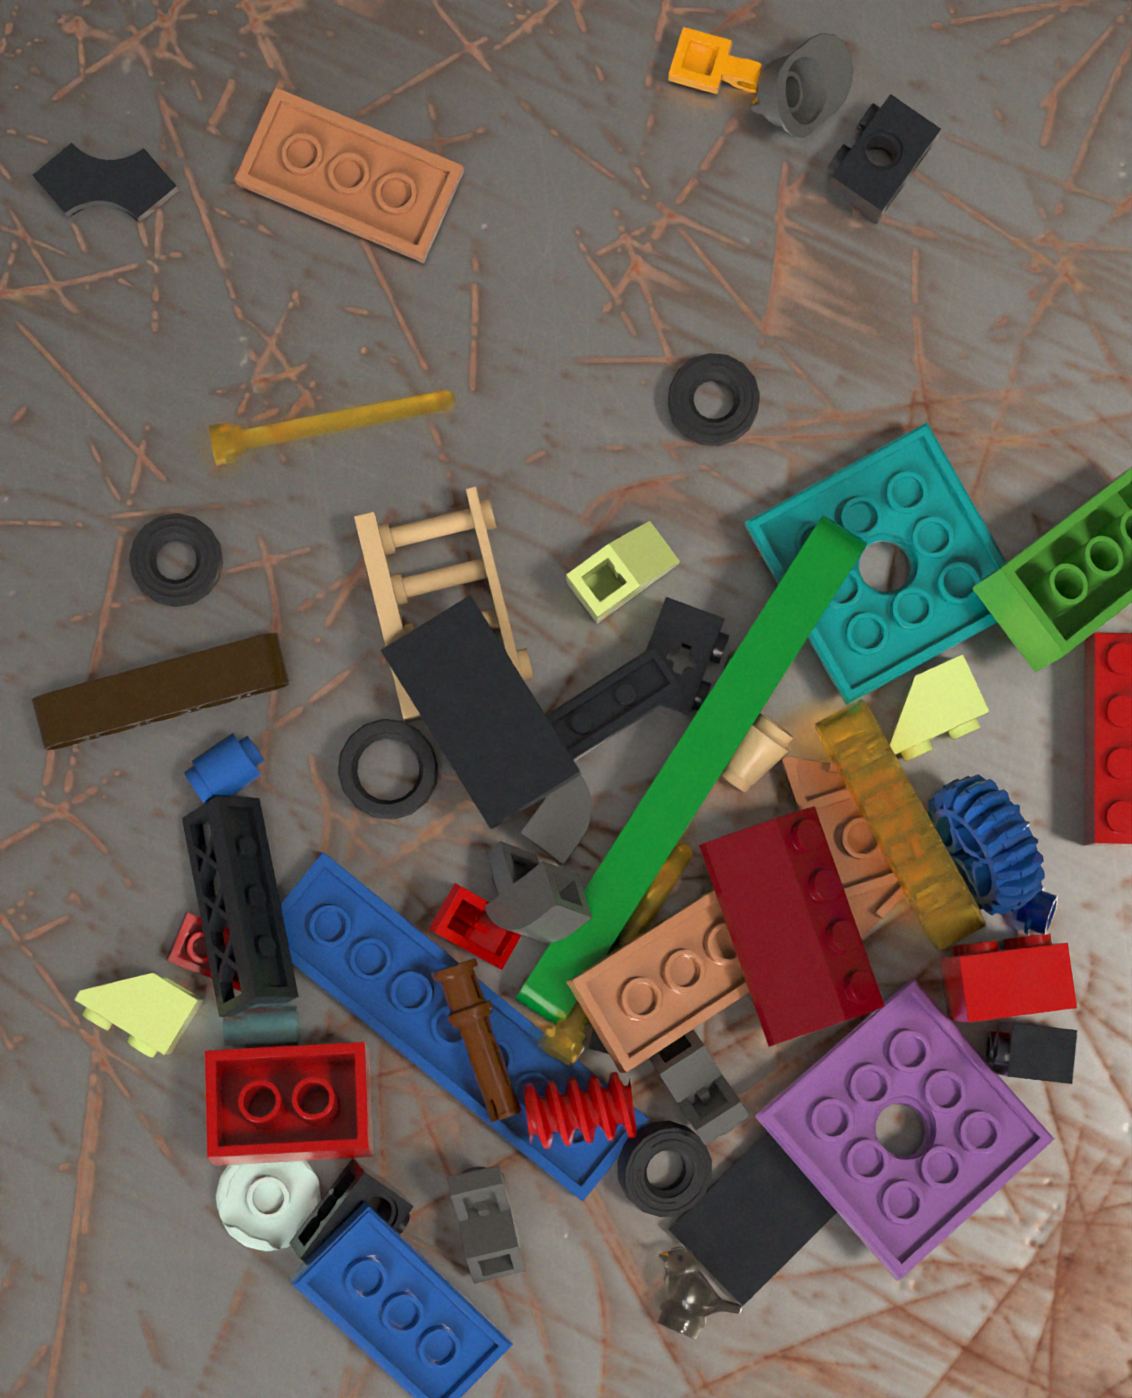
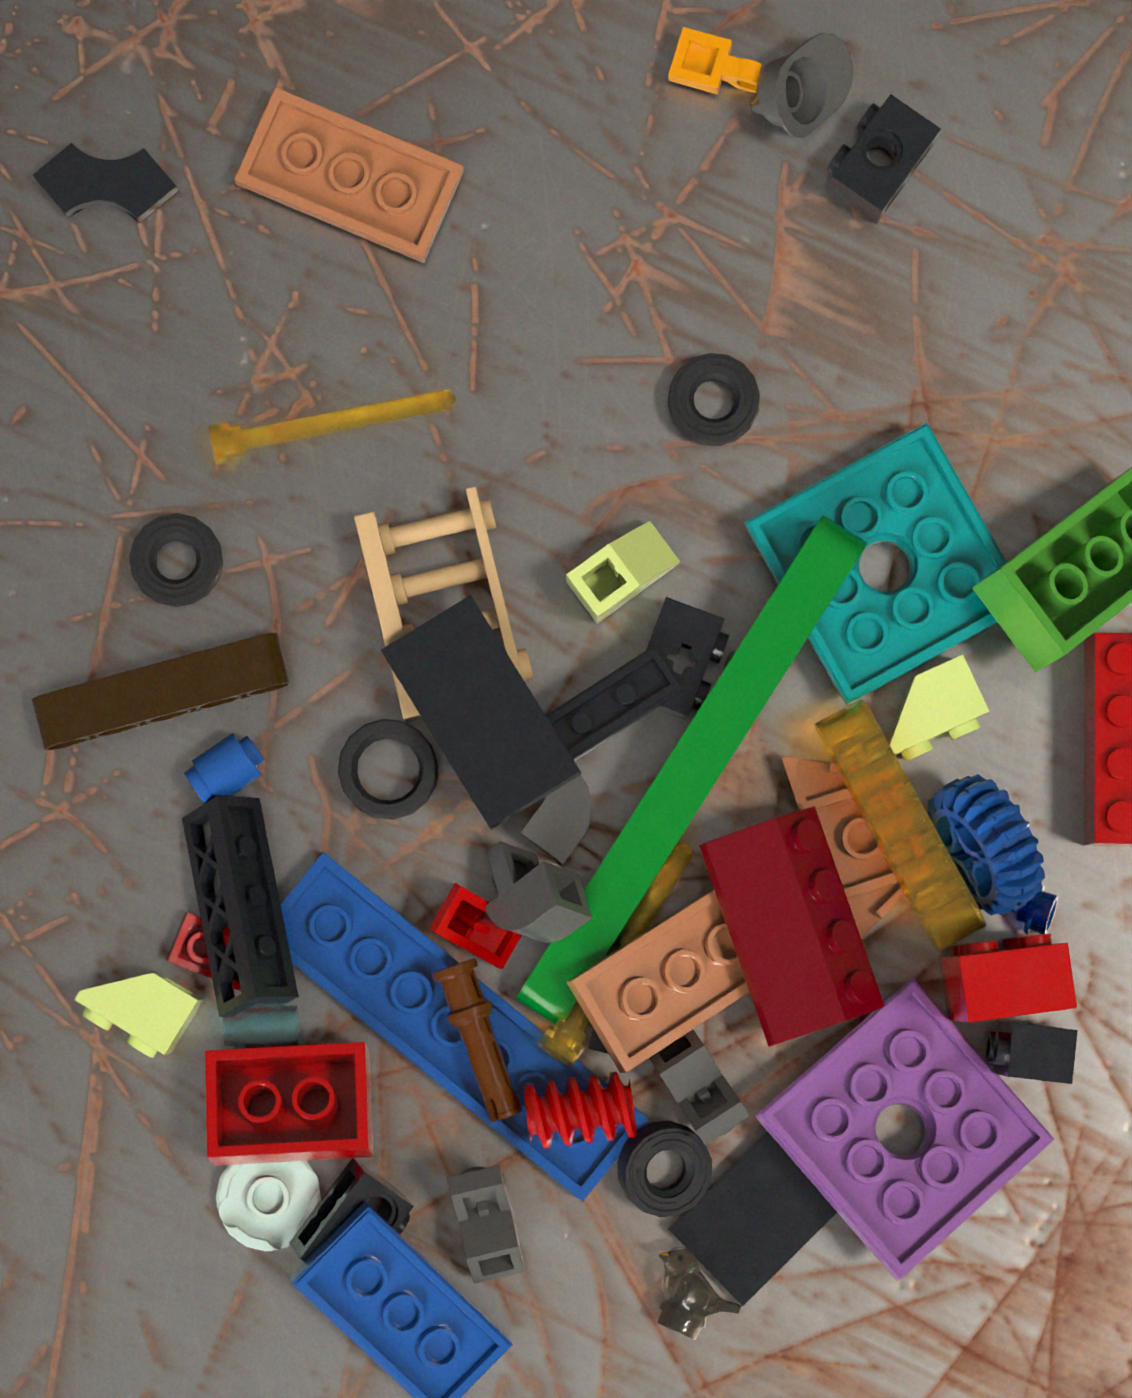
(757, 753): tan cone -> none

